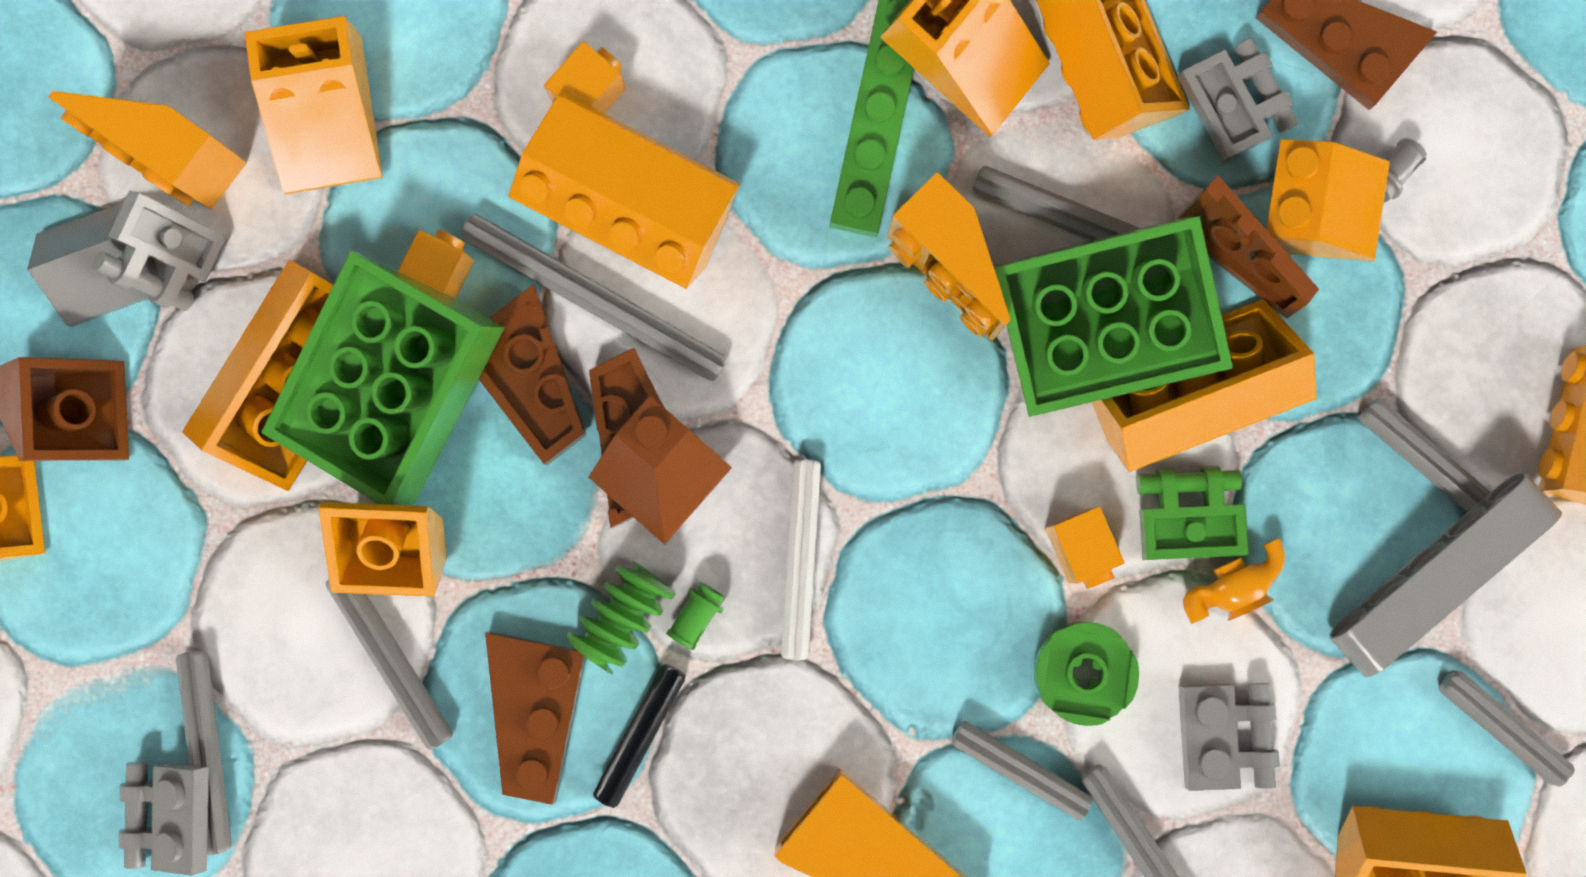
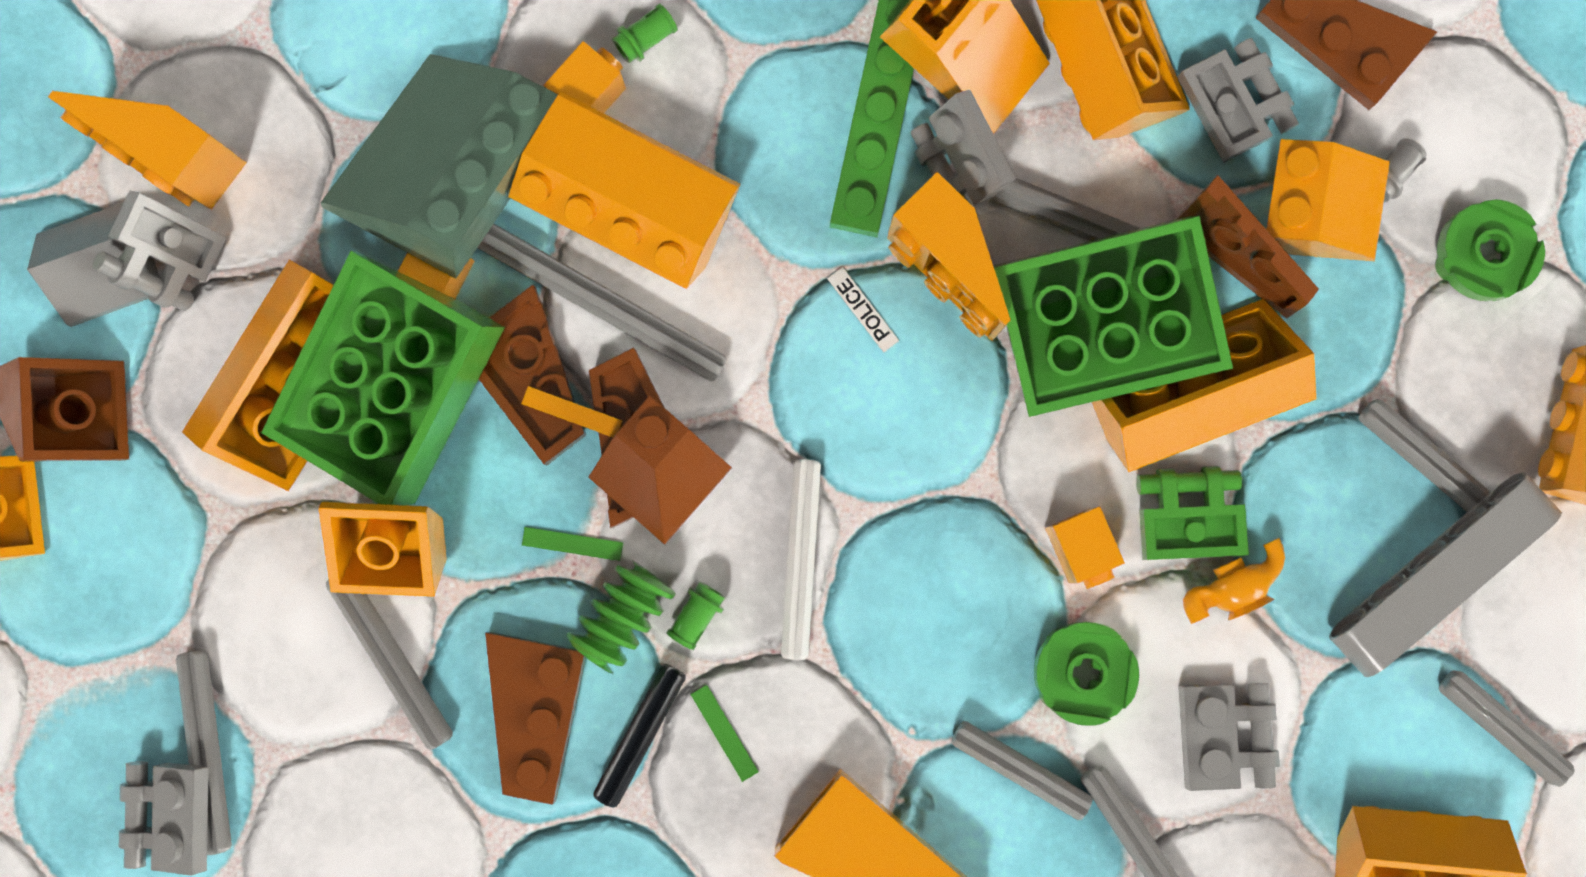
(315, 103): light orange slope -> none
(442, 160): none -> sand green slope
(571, 412): none -> light orange piece
(572, 544): none -> bright green piece
(644, 33): none -> bright green pin
(724, 733): none -> bright green piece
(863, 309): none -> white sticker
(970, 147): none -> light grey plate
(1516, 240): none -> bright green plate

